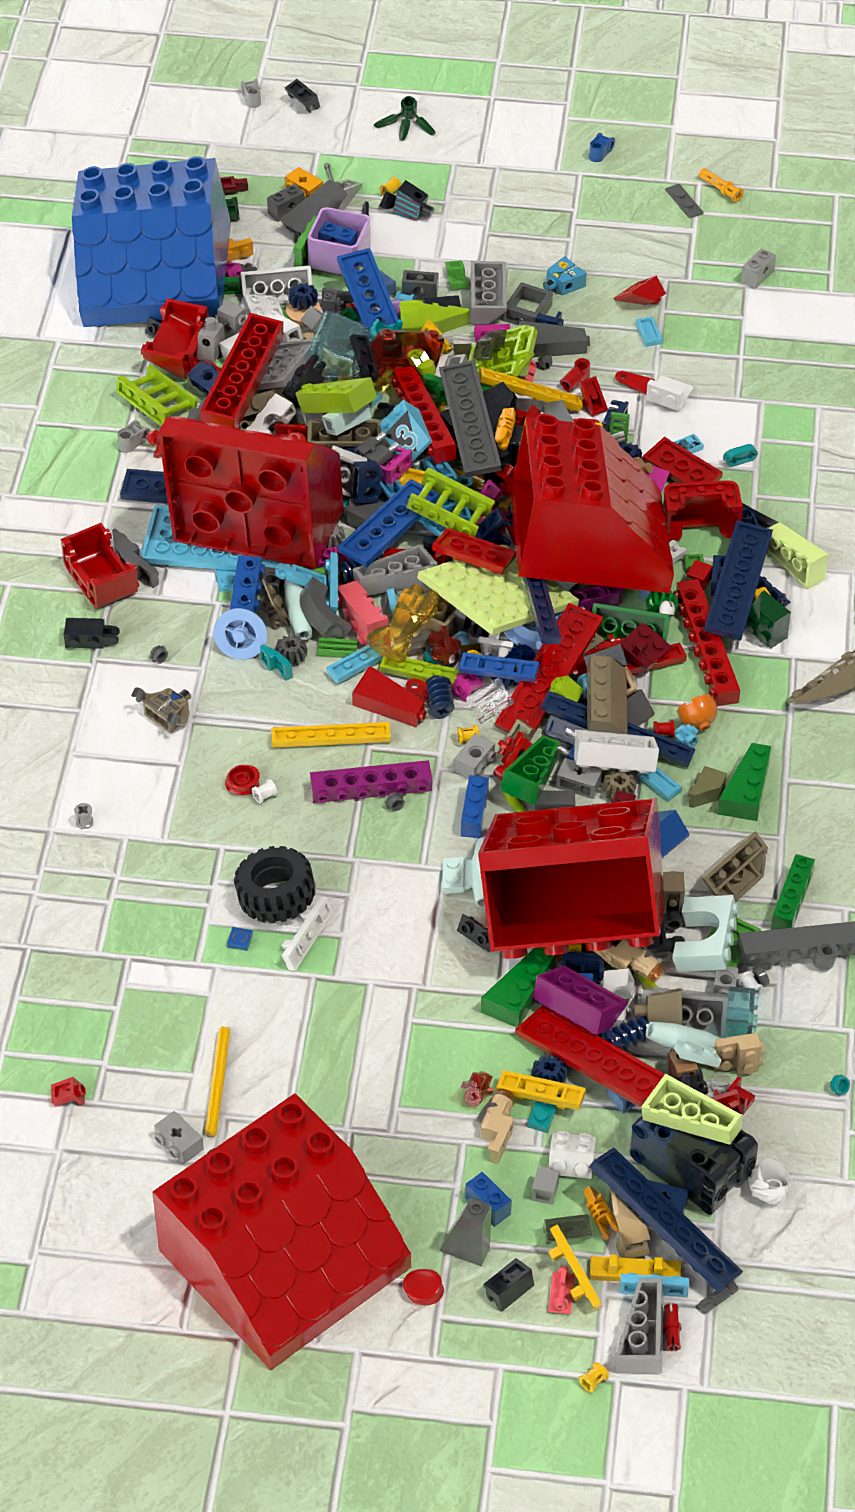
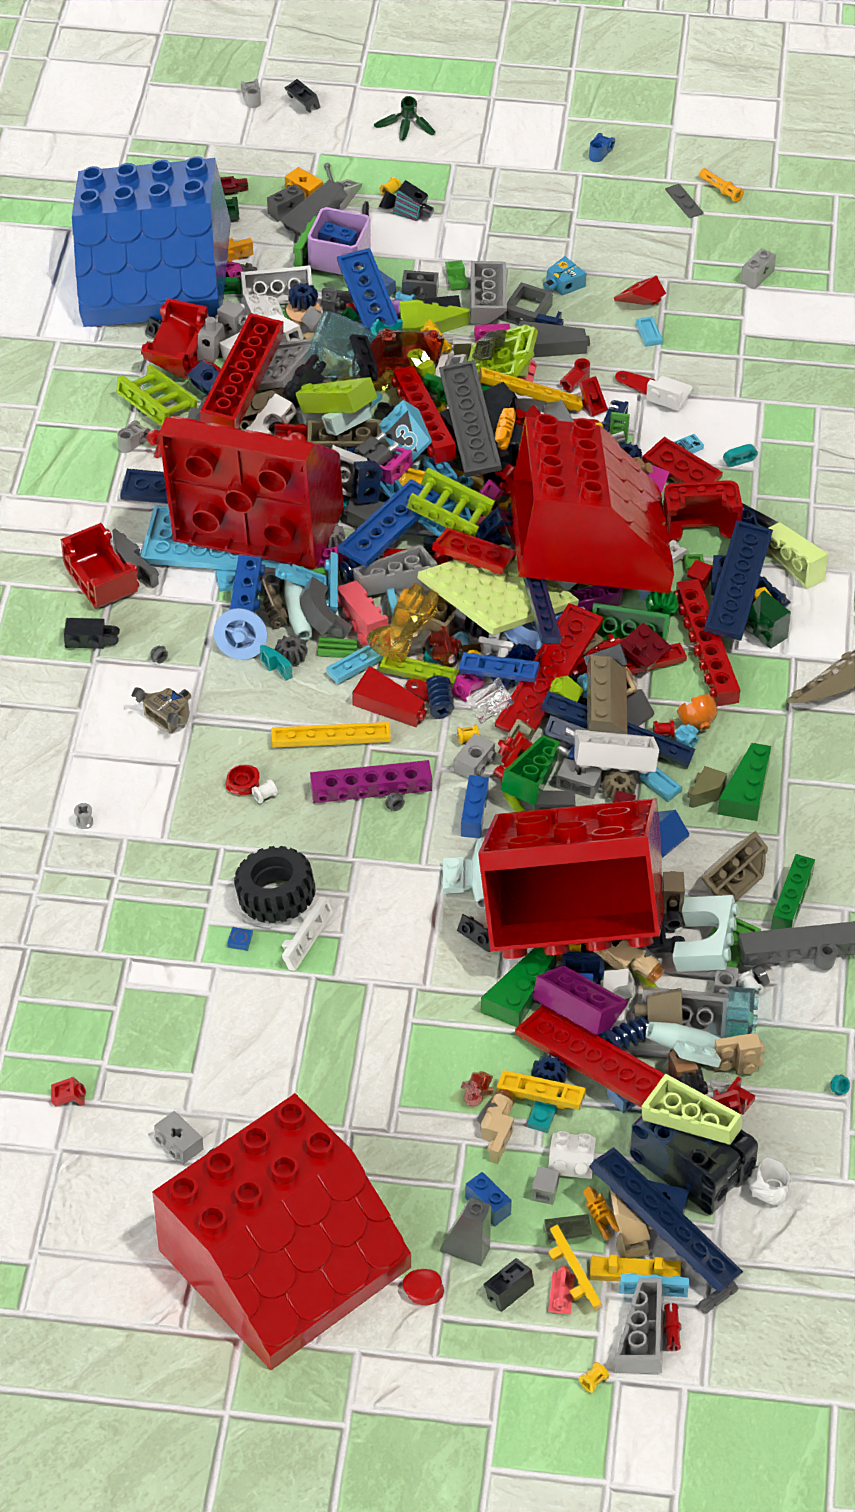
(217, 1081): yellow axle -> none
(545, 360): dark grey hinge -> none
(667, 607): white hinge -> none

